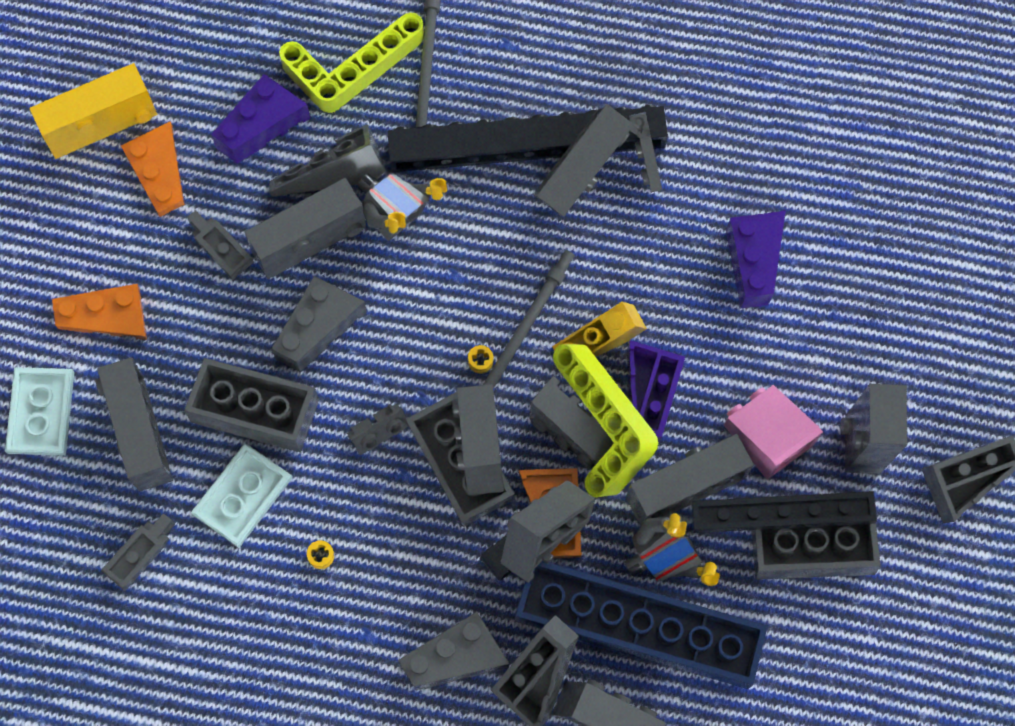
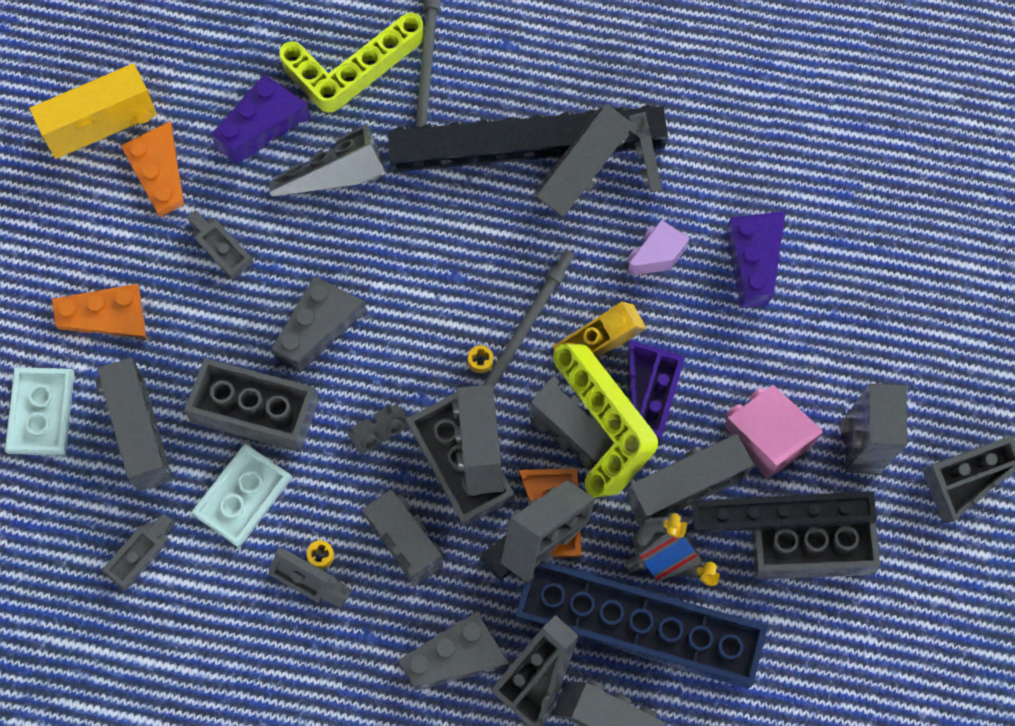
(306, 228): dark grey brick -> none
(308, 579): none -> dark grey hinge
(395, 202): torso -> none
(404, 536): none -> dark grey wedge
(659, 252): none -> lavender slope

